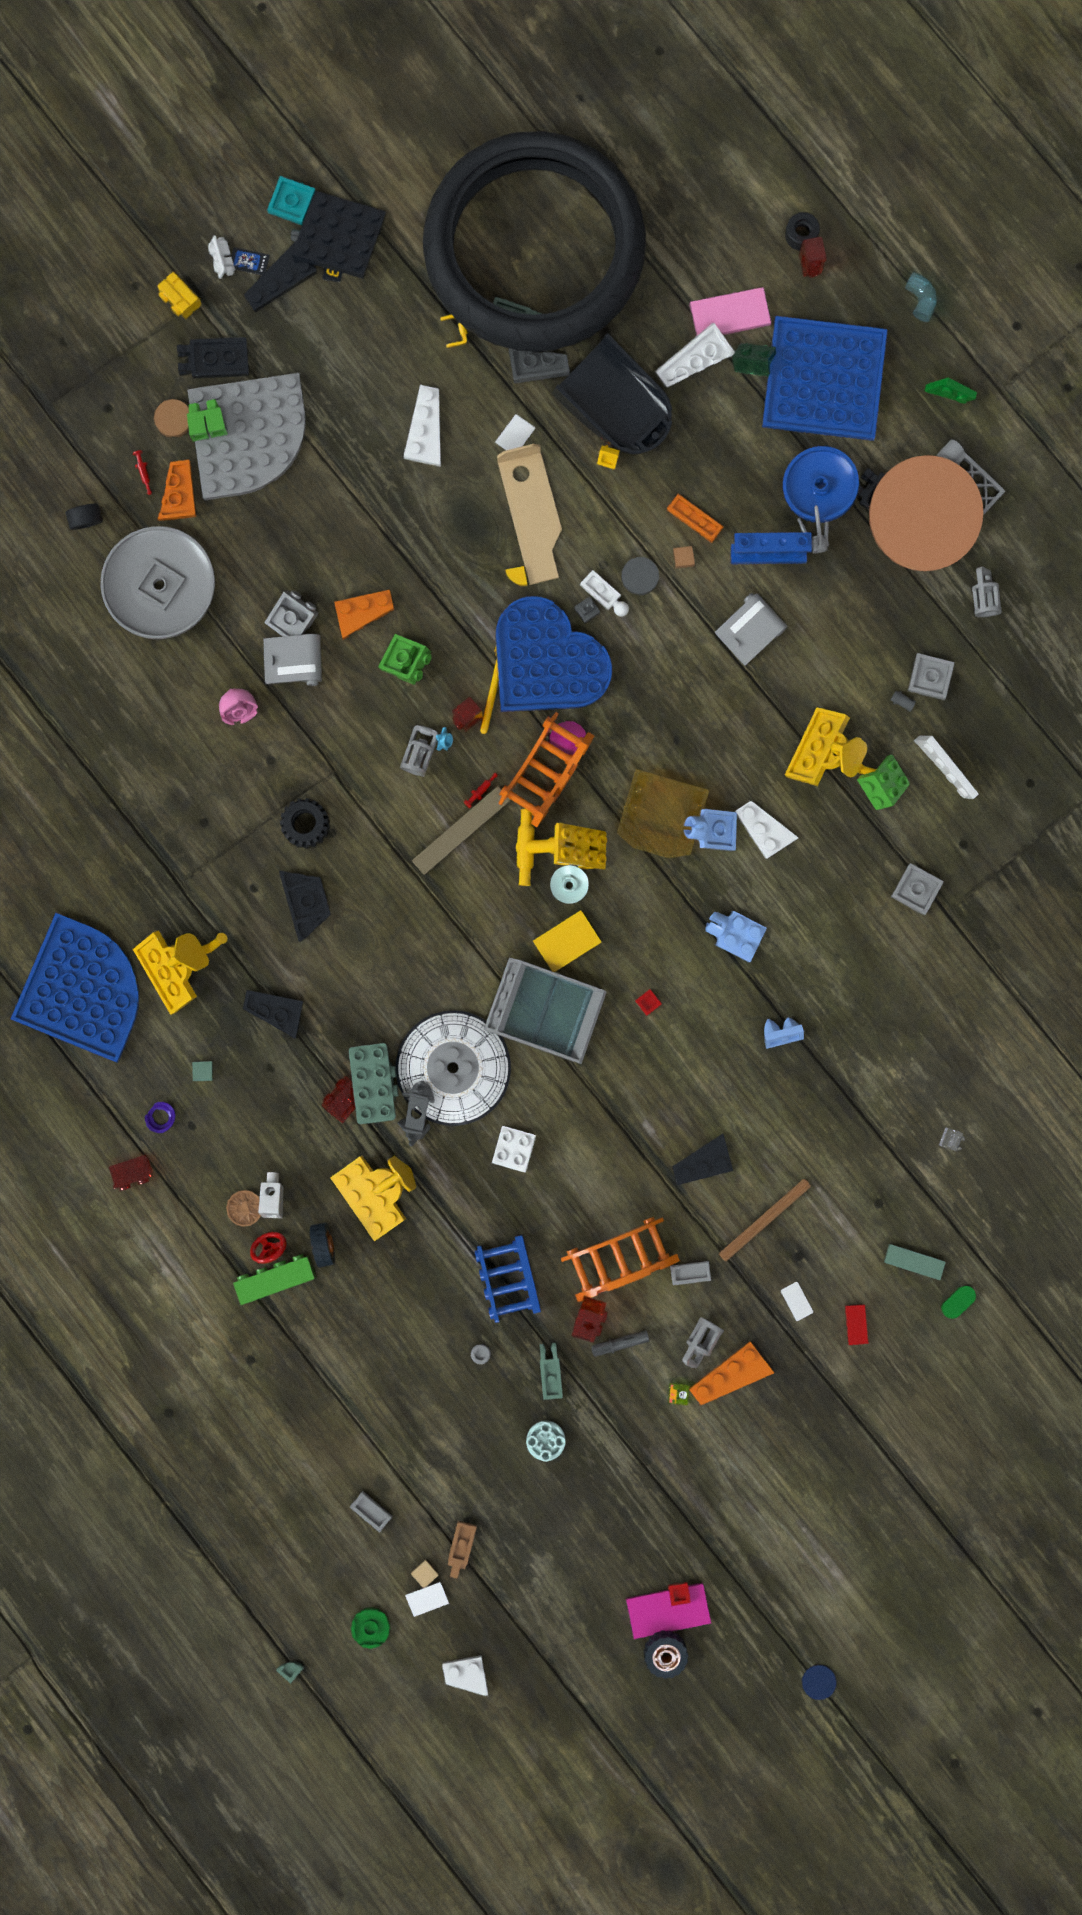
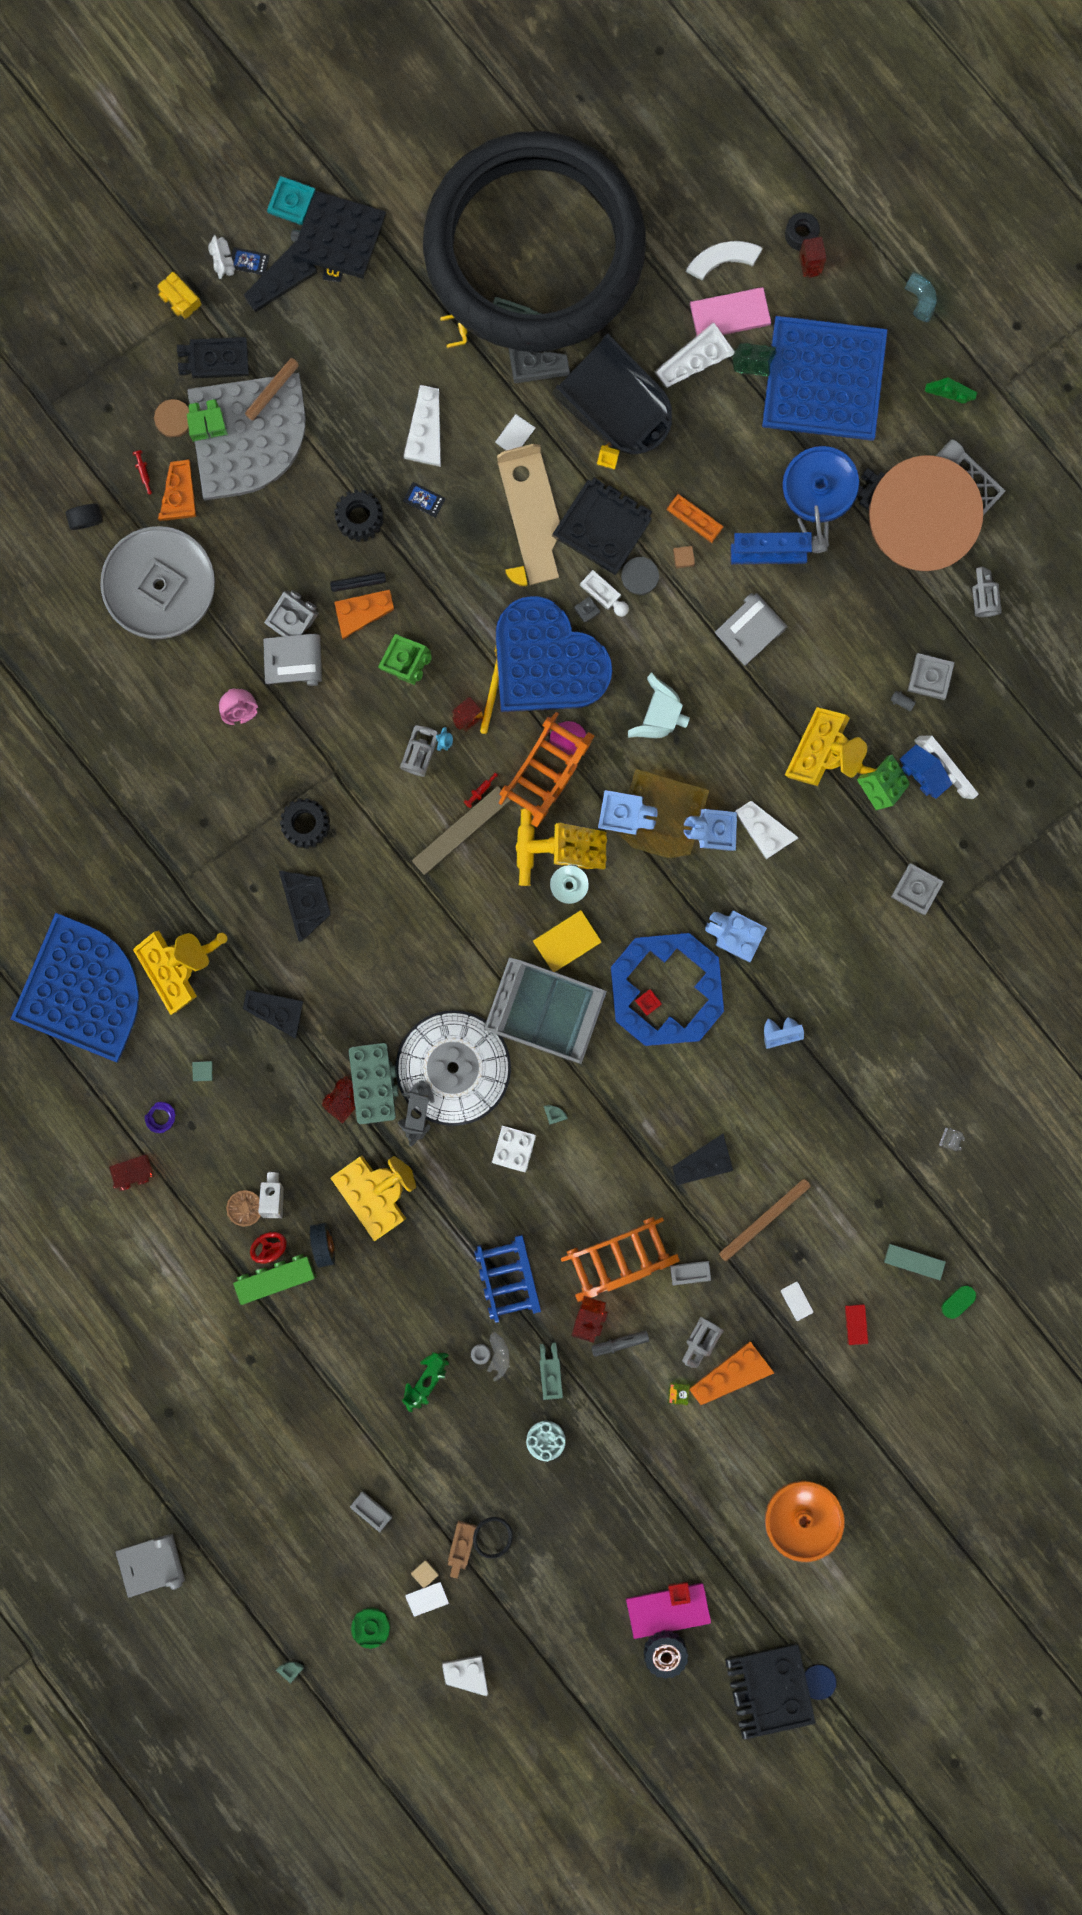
(150, 1565): none -> light grey door
(272, 389): none -> medium nougat axle
(354, 501): none -> black tyre
(356, 582): none -> black axle
(418, 1395): none -> green piece
(424, 499): none -> black sticker
(476, 1533): none -> black tyre
(501, 1356): none -> clear piece
(554, 1114): none -> sand green tile
(603, 525): none -> black hinge
(625, 813): none -> light blue plate
(662, 712): none -> light aqua torso
(670, 1031): none -> blue plate
(723, 252): none -> white tile
(774, 1690): none -> black hinge
(804, 1521): none -> orange dish
(926, 771): none -> blue brick

